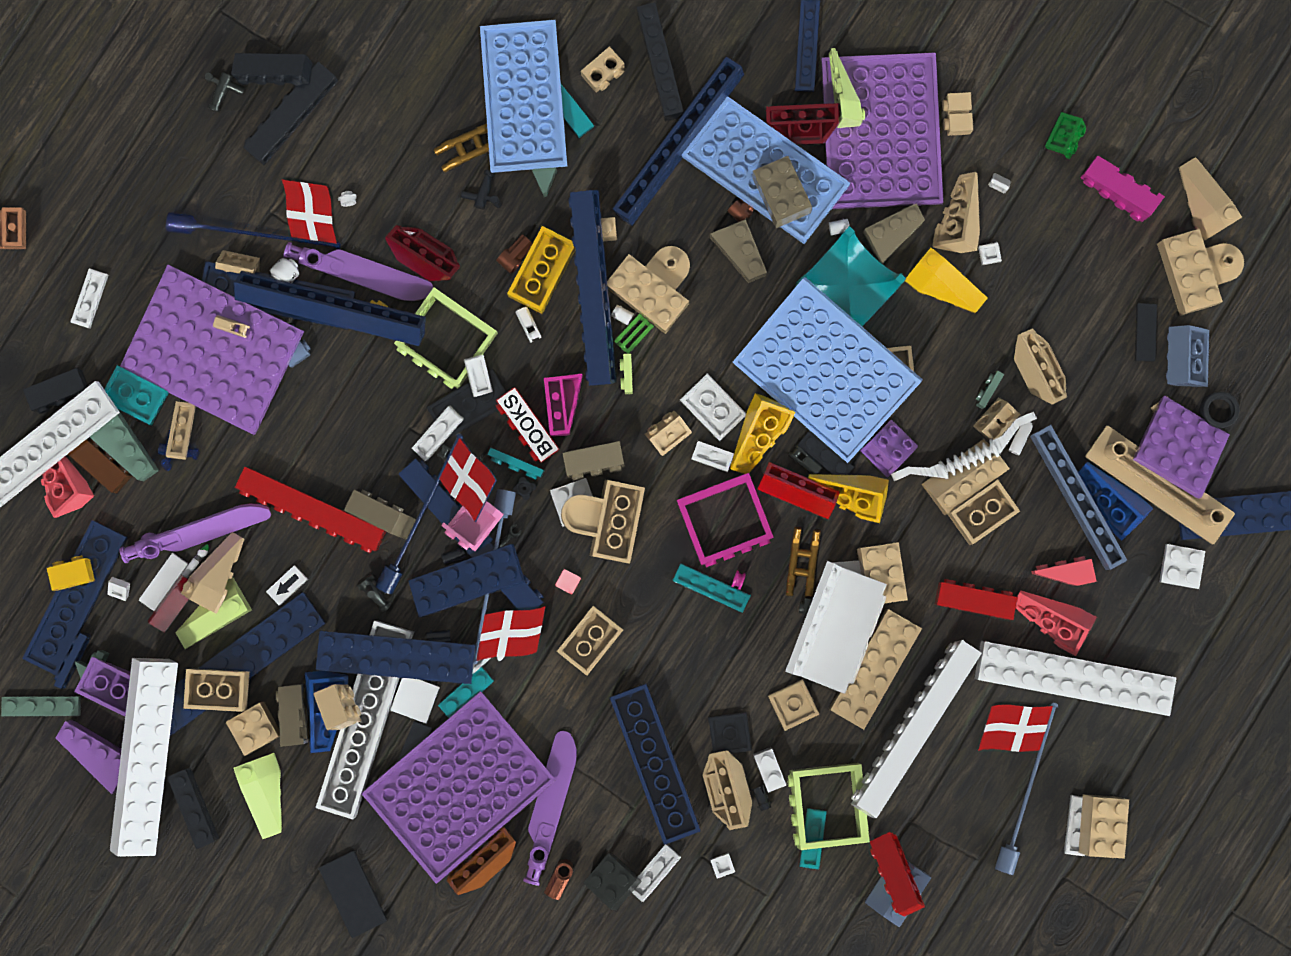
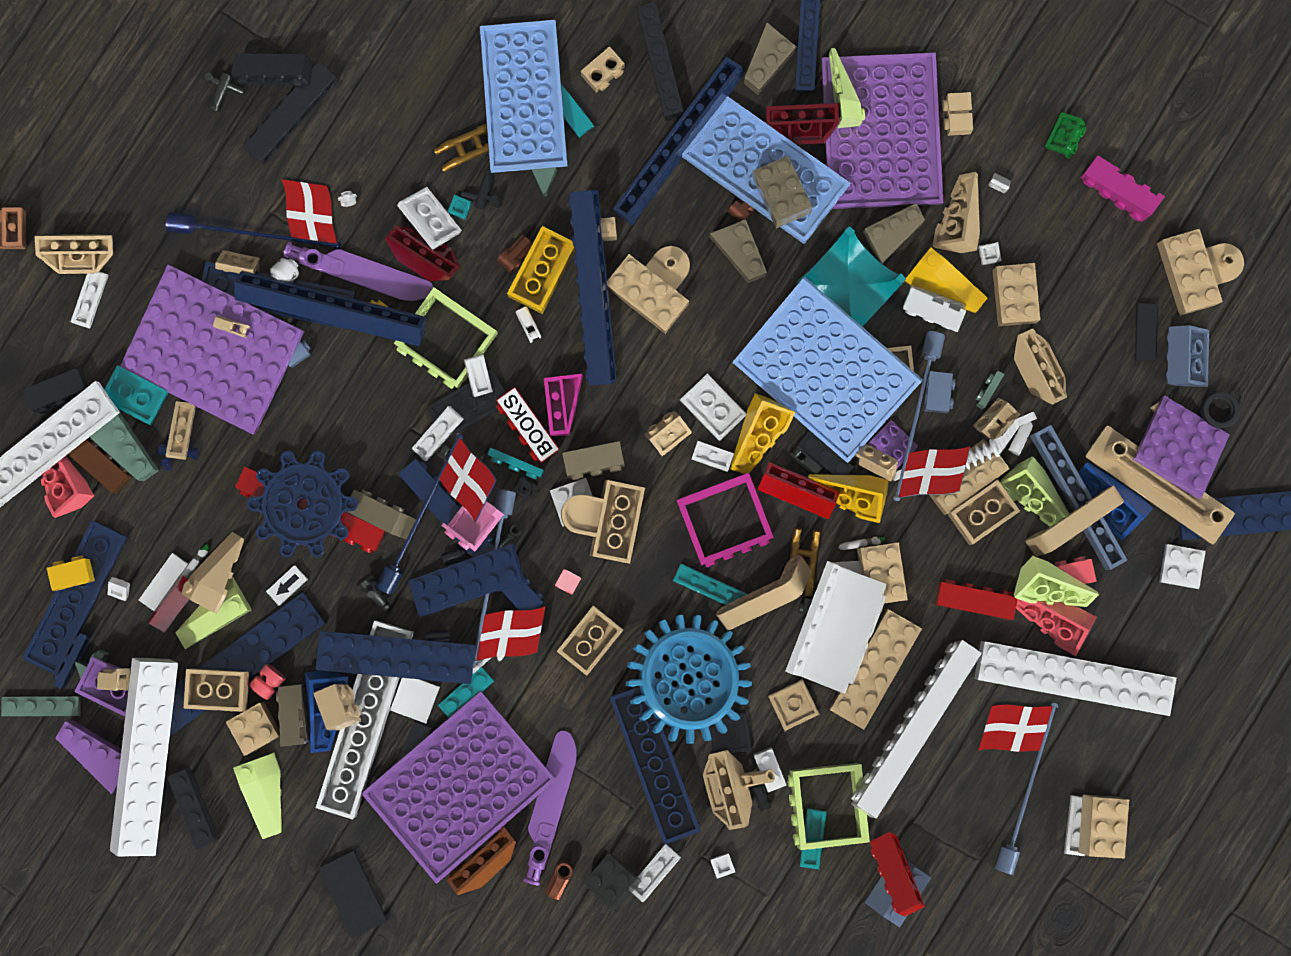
(74, 252): none -> tan wedge
(114, 679): none -> tan window
(196, 532): medium lavender piece -> none
(267, 681): none -> coral wheel
(281, 500): none -> dark blue plate
(429, 218): none -> white tile
(459, 207): none -> teal tile
(622, 314): white piece -> none
(626, 366): yellowish green plate -> none
(637, 341): bright green tile -> none
(719, 667): none -> dark azure gear
(738, 580): dark pink bush -> none
(758, 777): none -> tan bar
(768, 59): none -> dark tan wedge
(769, 597): none -> tan beam
(838, 227): white piece -> none
(861, 543): none -> white piece
(877, 462): none -> tan bracket
(931, 470): none -> flag
(934, 308): none -> white wedge
(938, 392): none -> sand blue brick
(1016, 294): none -> tan brick
(1035, 491): none -> yellowish green wedge
(1048, 583): none -> yellowish green wedge
(1074, 523): none -> tan beam
(1207, 201): tan wedge -> none

